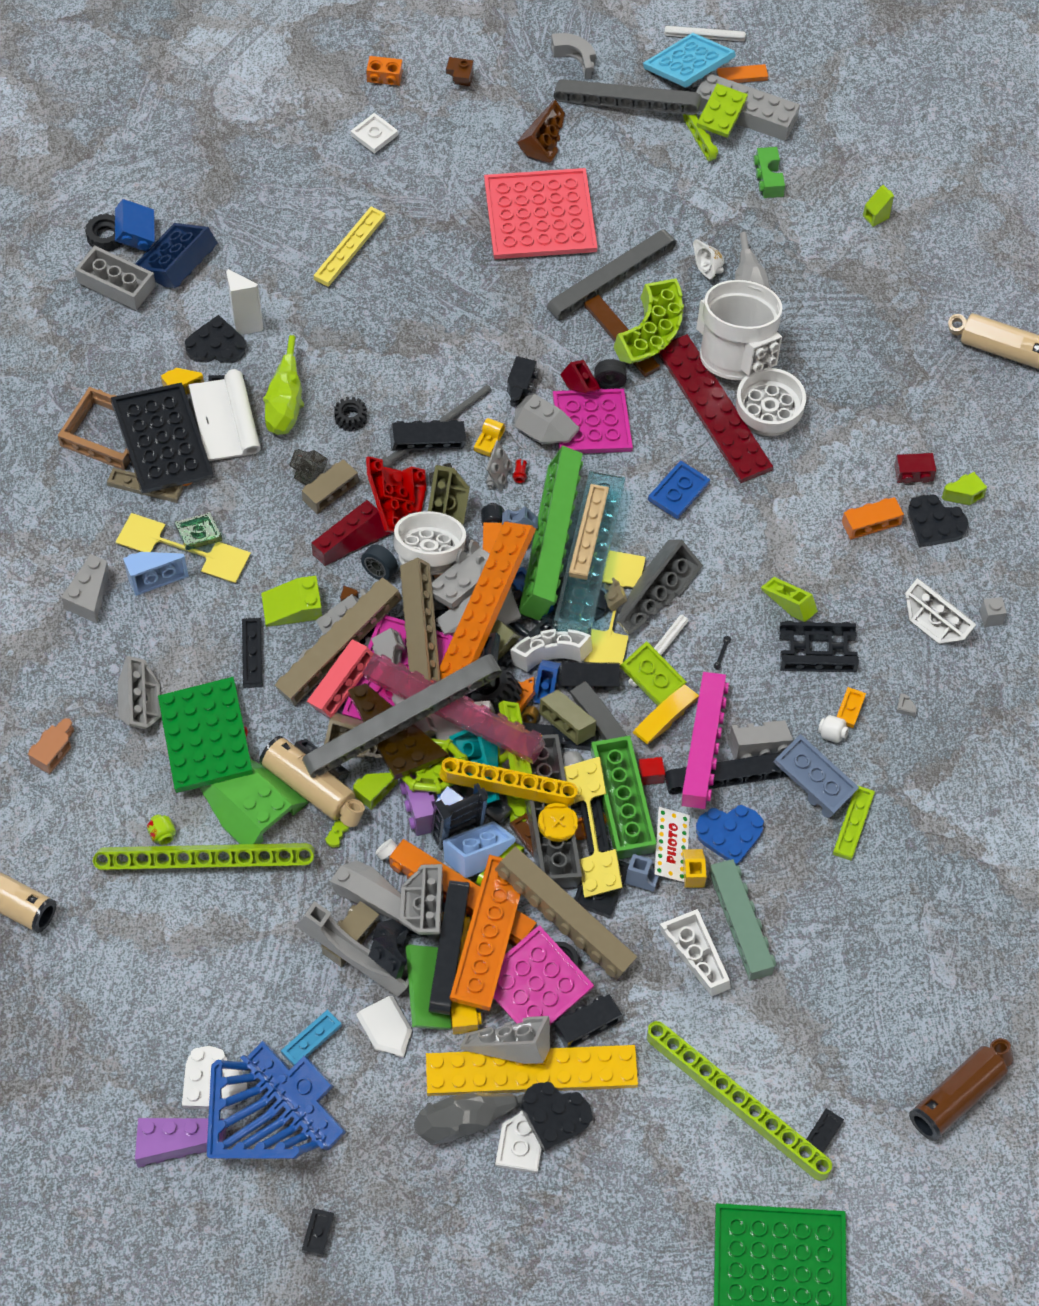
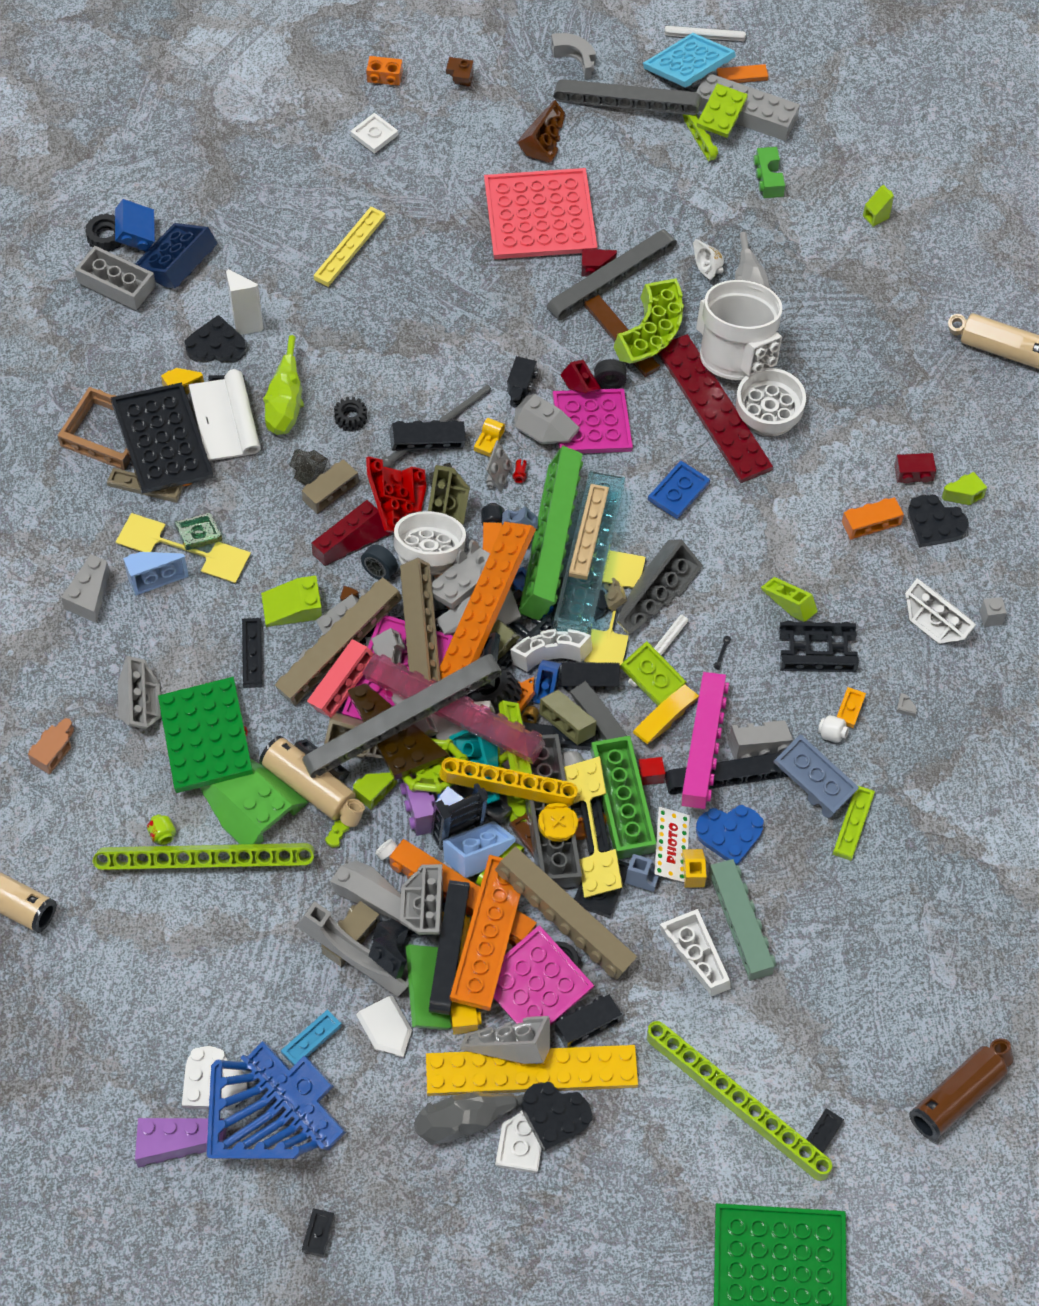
(595, 259): none -> dark red slope

